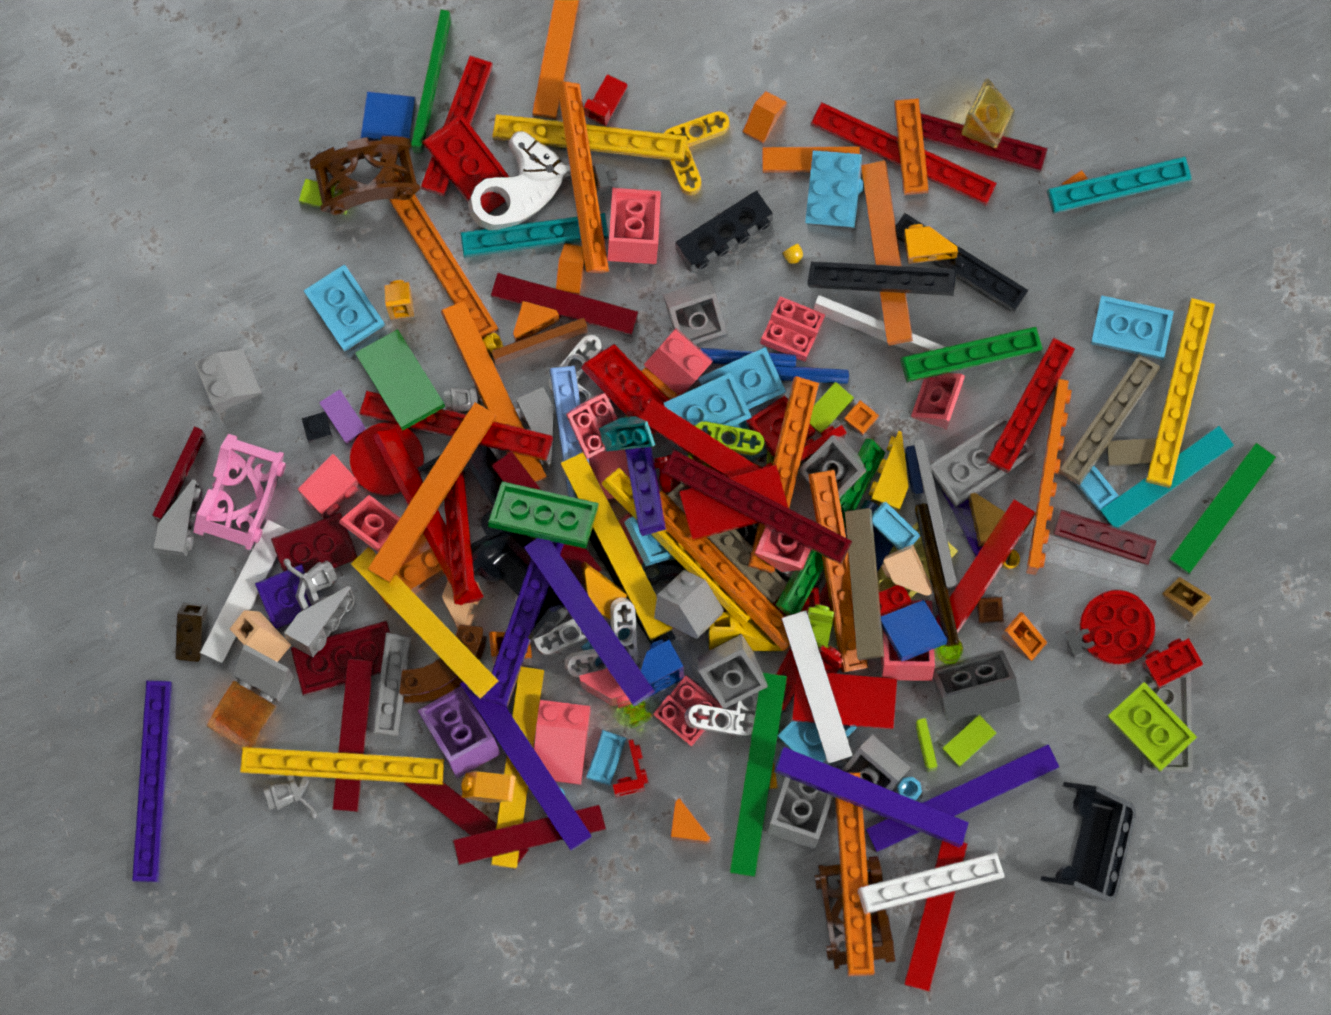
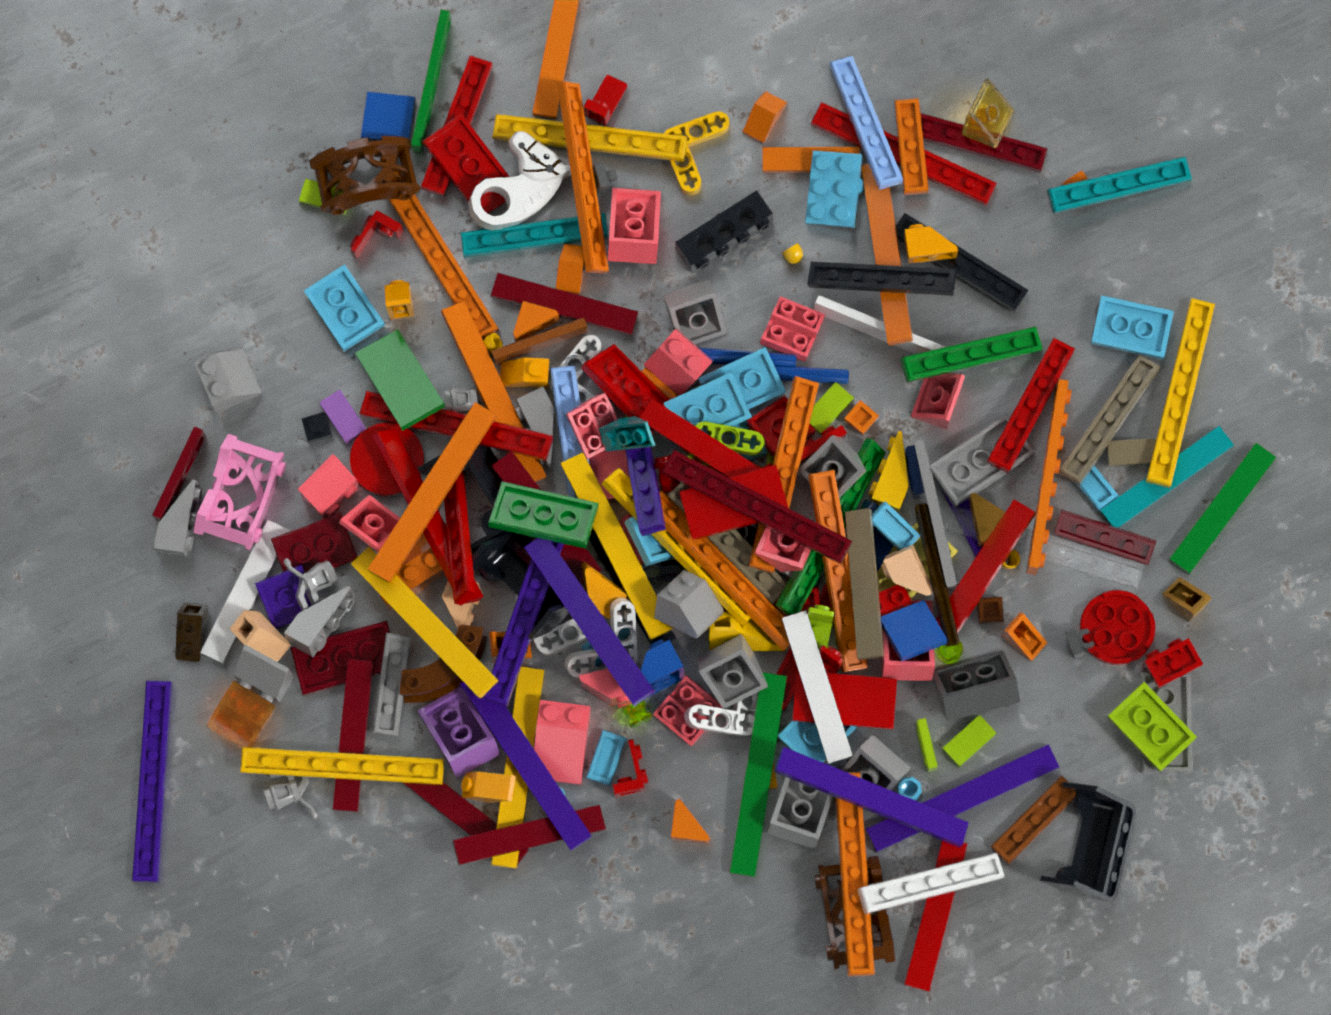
(386, 226): none -> red bracket
(526, 373): none -> light orange slope
(865, 122): none -> light blue tile
(1033, 821): none -> dark orange tile

